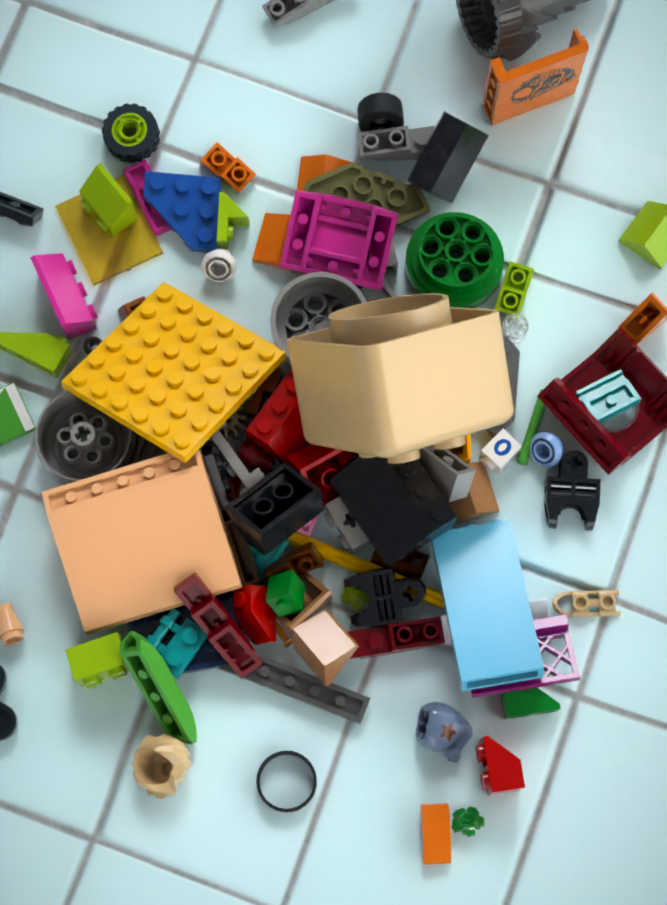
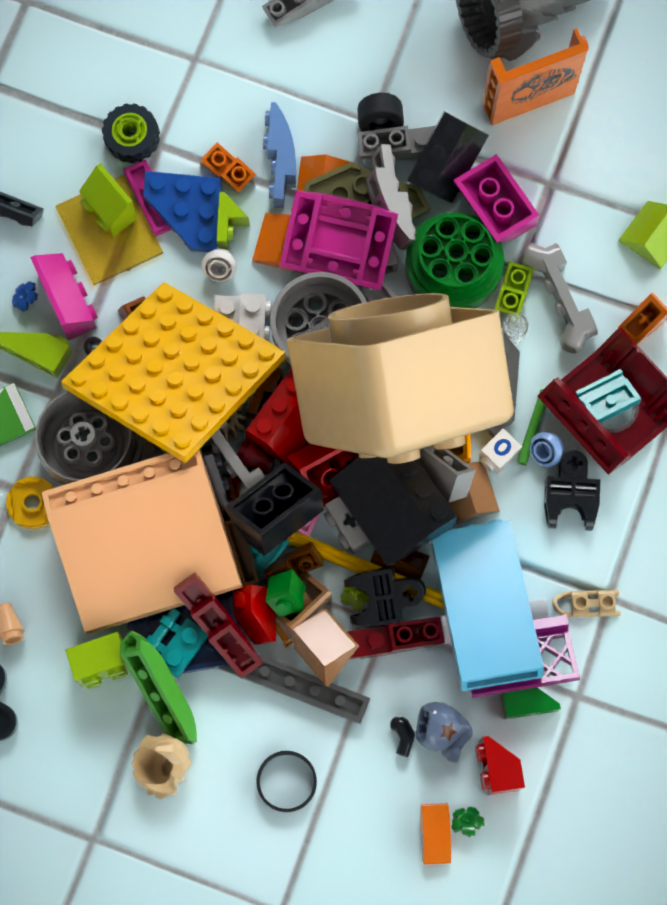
(17, 499): none -> yellow tile
(24, 296): none -> blue plant
(246, 310): none -> white plate
(281, 151): none -> medium blue slope
(384, 193): none -> light grey slope
(406, 734): none -> black arm
(497, 200): none -> dark pink slope
(551, 263): none -> light grey plate

